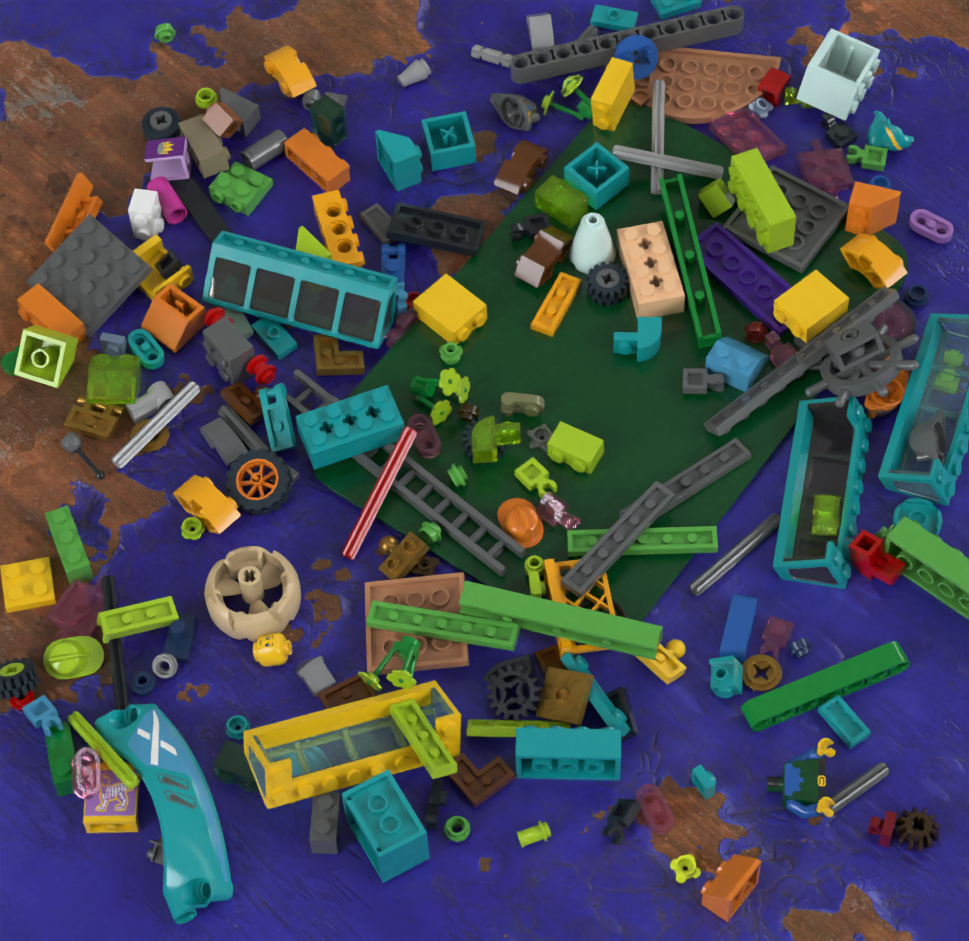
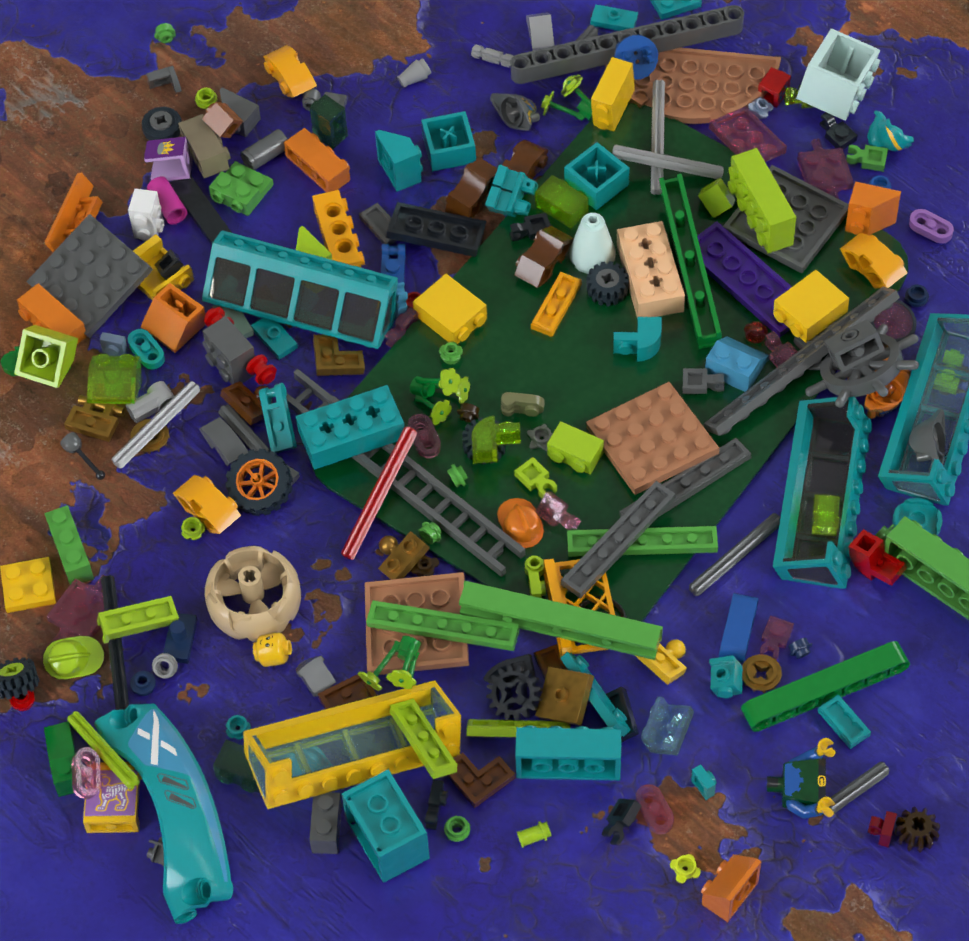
(43, 714): dark azure plate -> none
(163, 77): none -> dark grey tile
(472, 189): none -> reddish brown brick
(509, 191): none -> teal hips
(652, 437): none -> nougat plate
(666, 727): none -> clear light blue bracket

